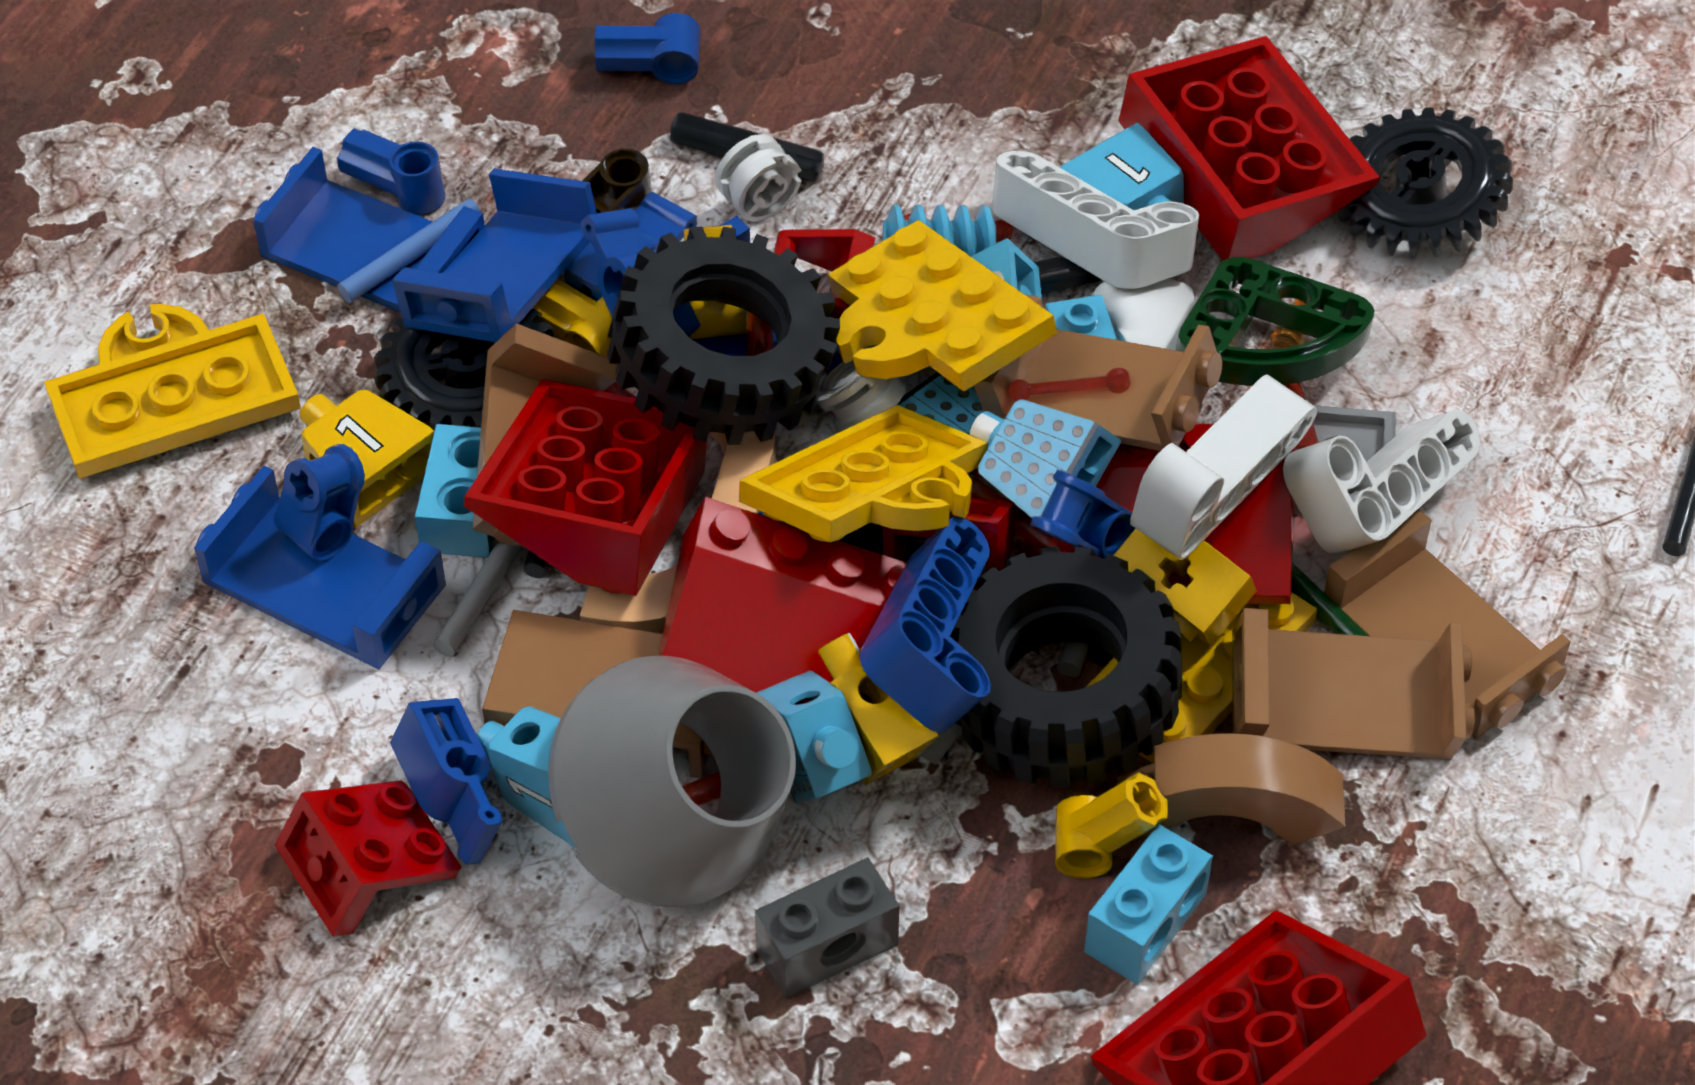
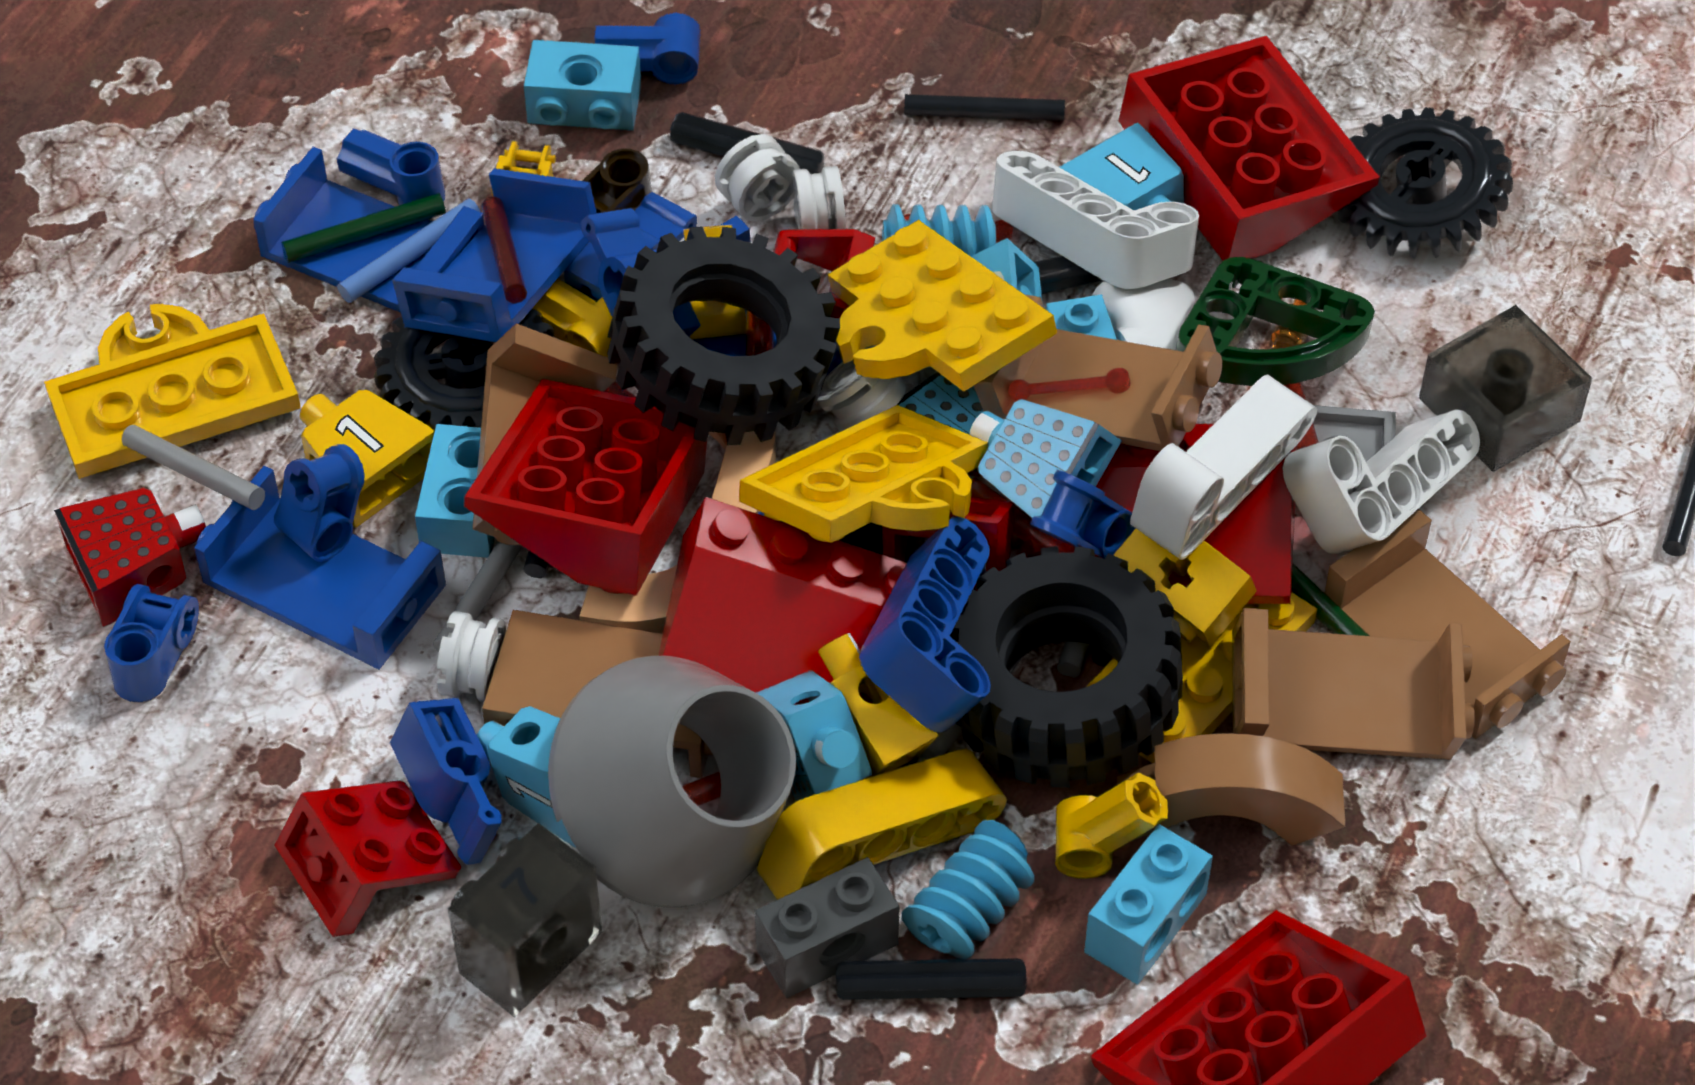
(126, 543): none -> red torso
(148, 641): none -> blue piece
(193, 467): none -> light grey bar
(363, 227): none -> dark green bar
(469, 655): none -> white wheel
(504, 250): none -> clear red piece
(509, 160): none -> yellow piece
(525, 918): none -> clear smoke brick
(582, 85): none -> medium azure brick
(811, 199): none -> white wheel
(879, 819): none -> yellow beam
(931, 978): none -> black axle
(970, 891): none -> medium azure piece
(984, 107): none -> black bar
(1510, 384): none -> clear smoke brick

